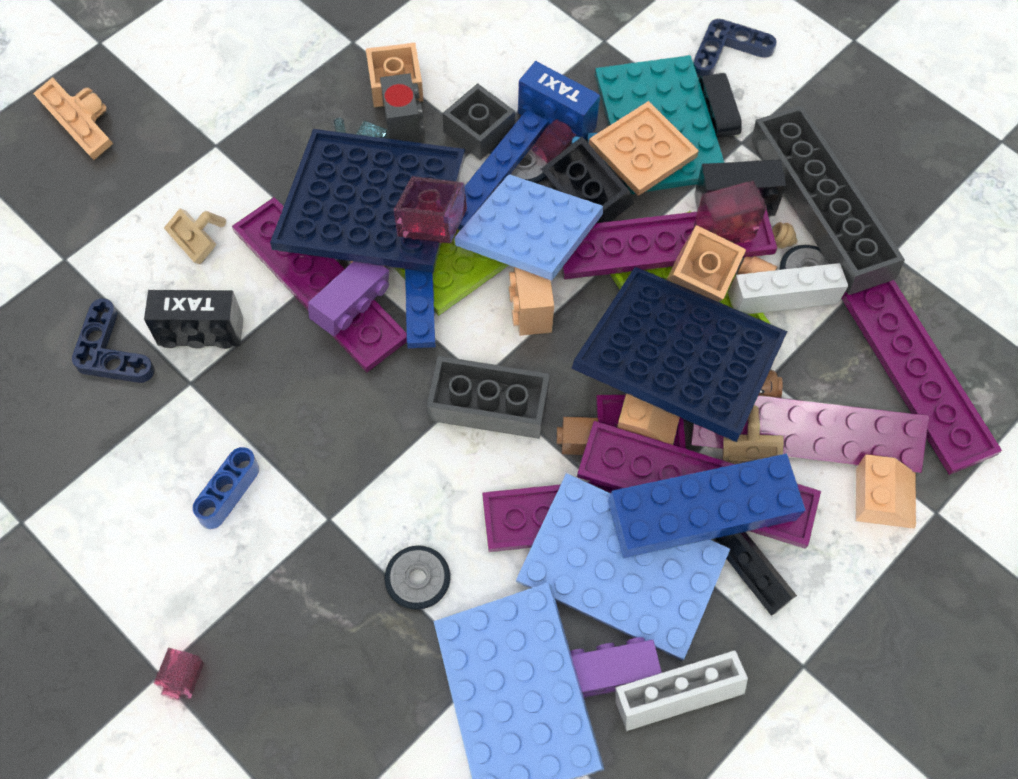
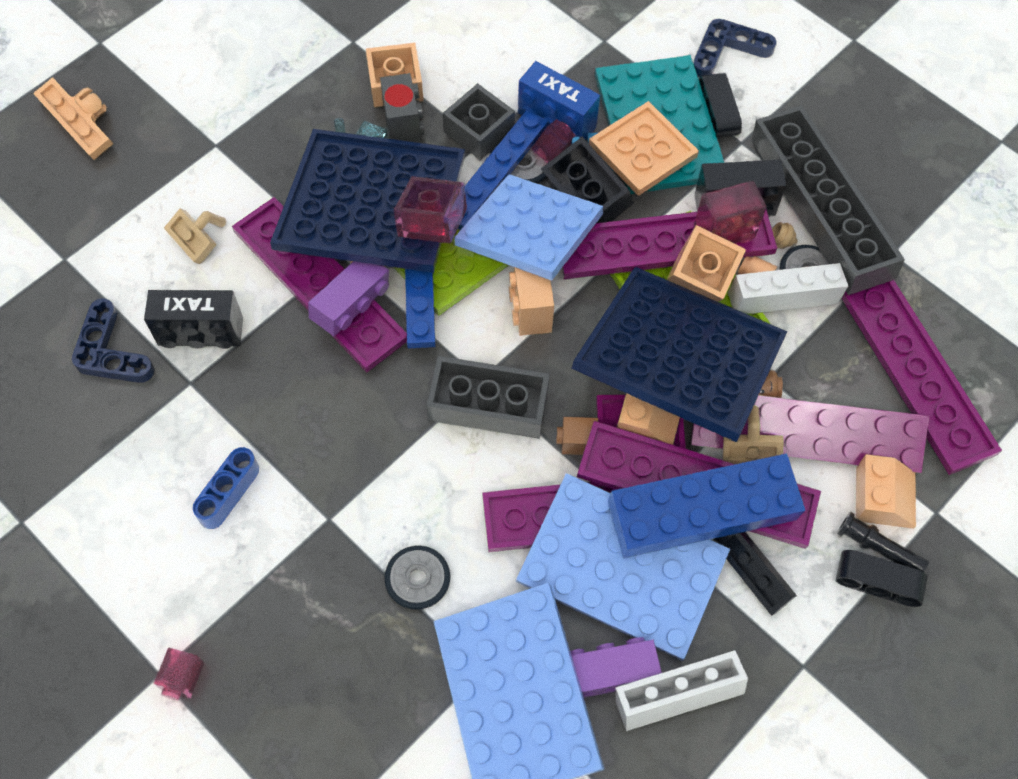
(869, 537): none -> black pin
(881, 578): none -> black beam

